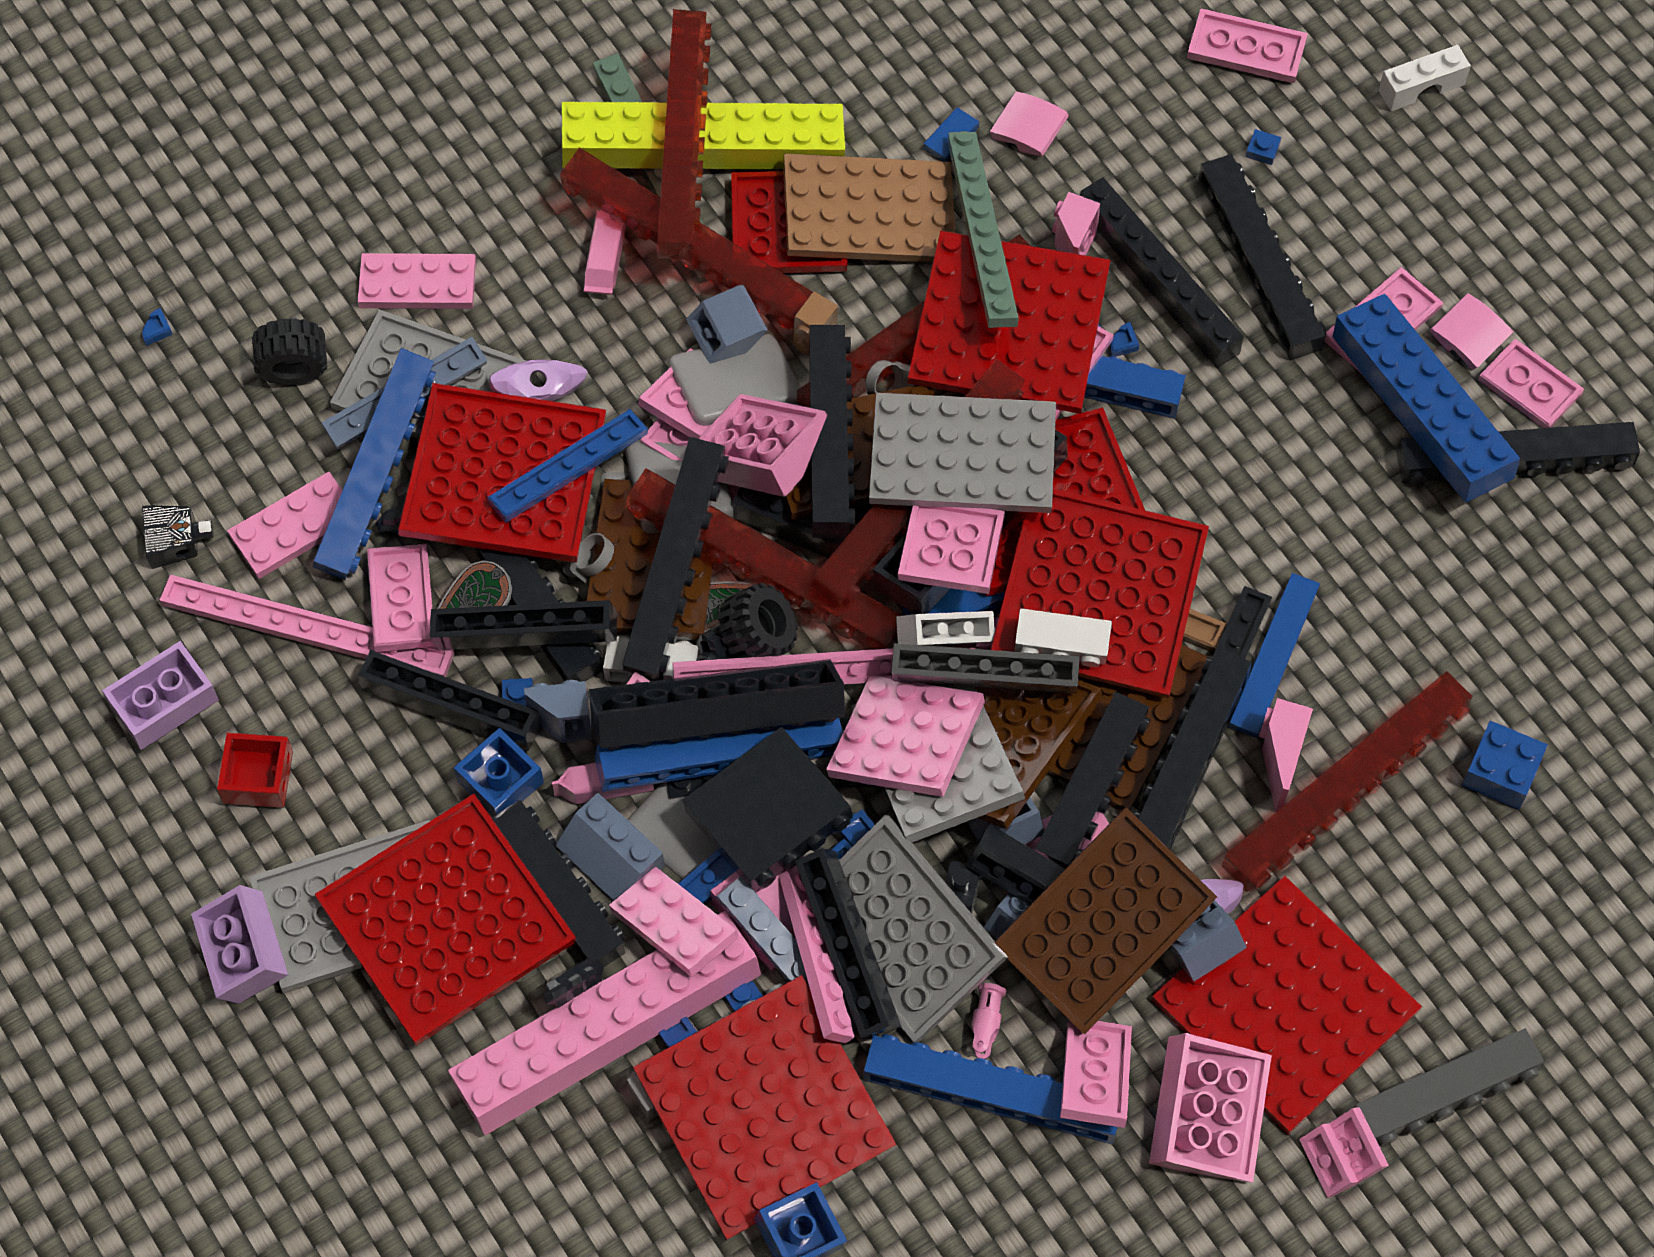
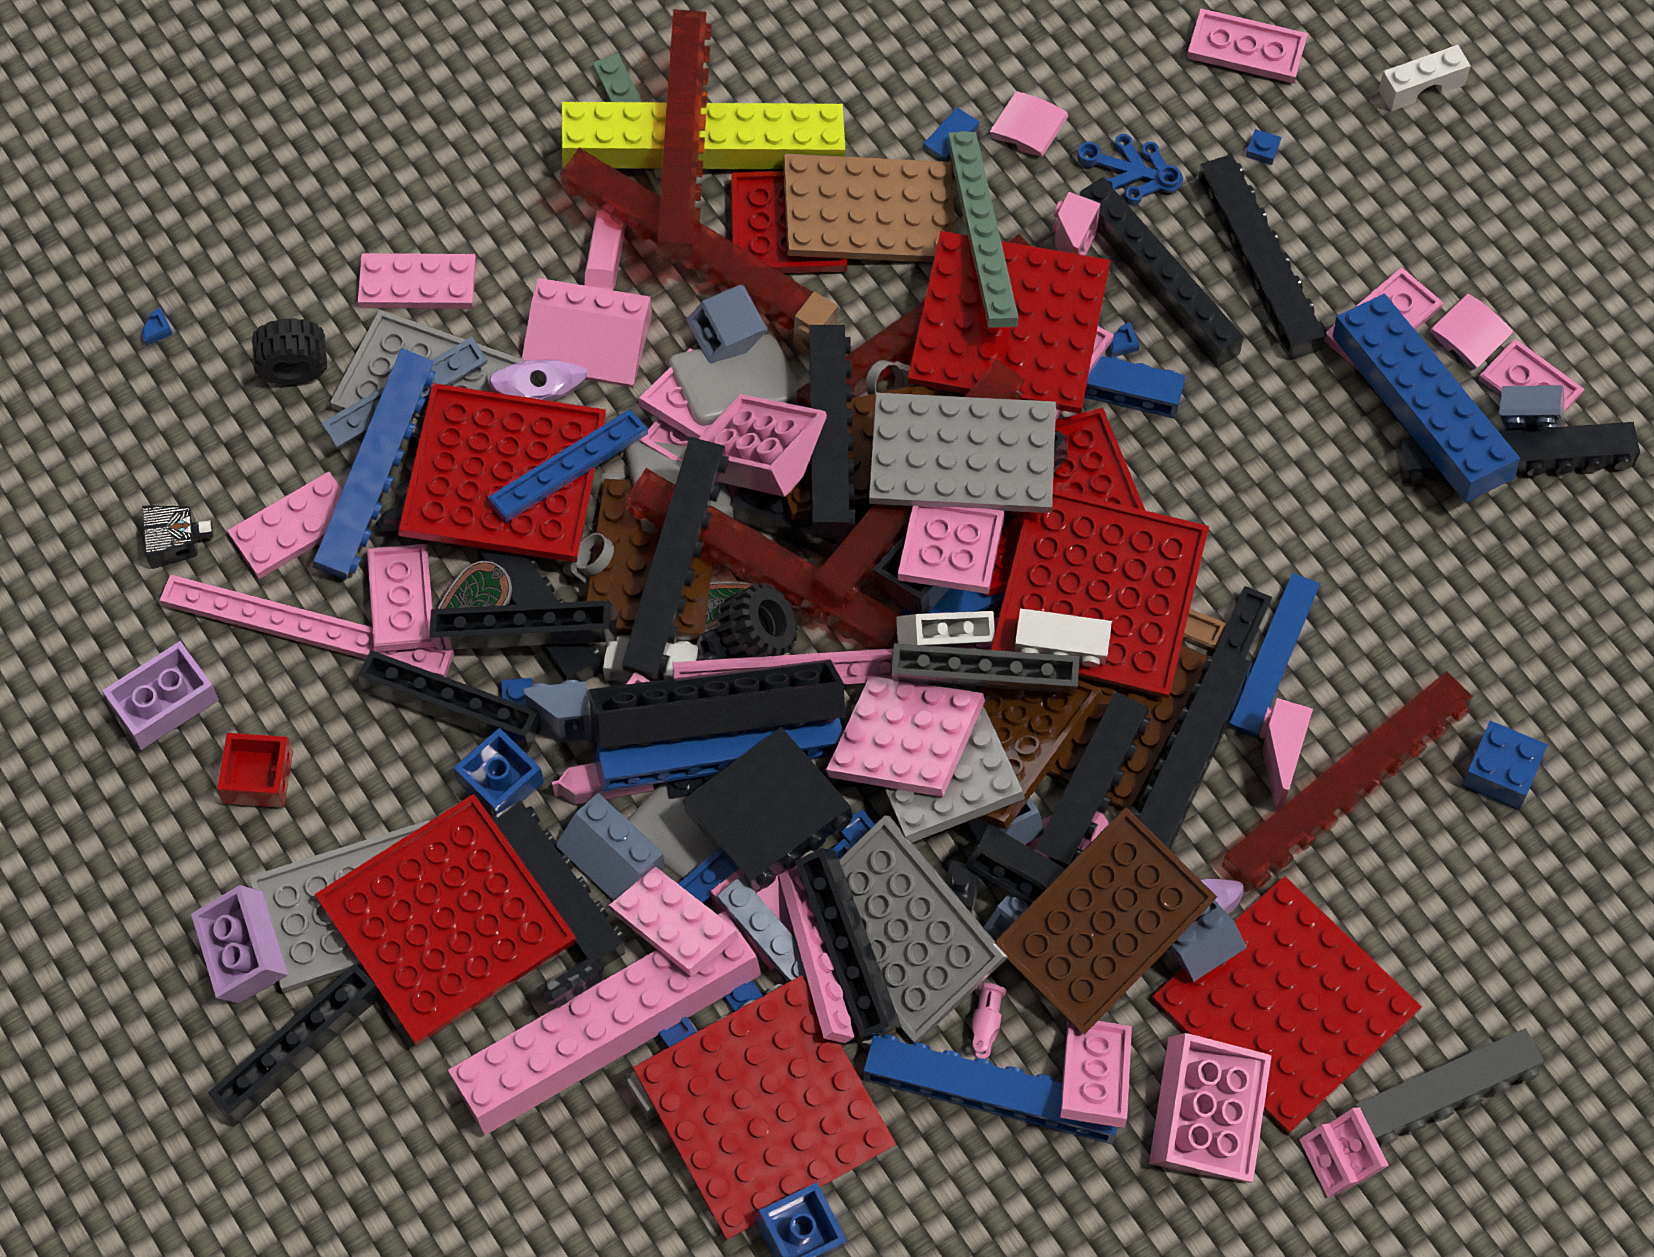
(294, 1044): none -> black brick
(589, 329): none -> bright pink slope
(1134, 169): none -> blue plant
(1532, 406): none -> sand blue slope

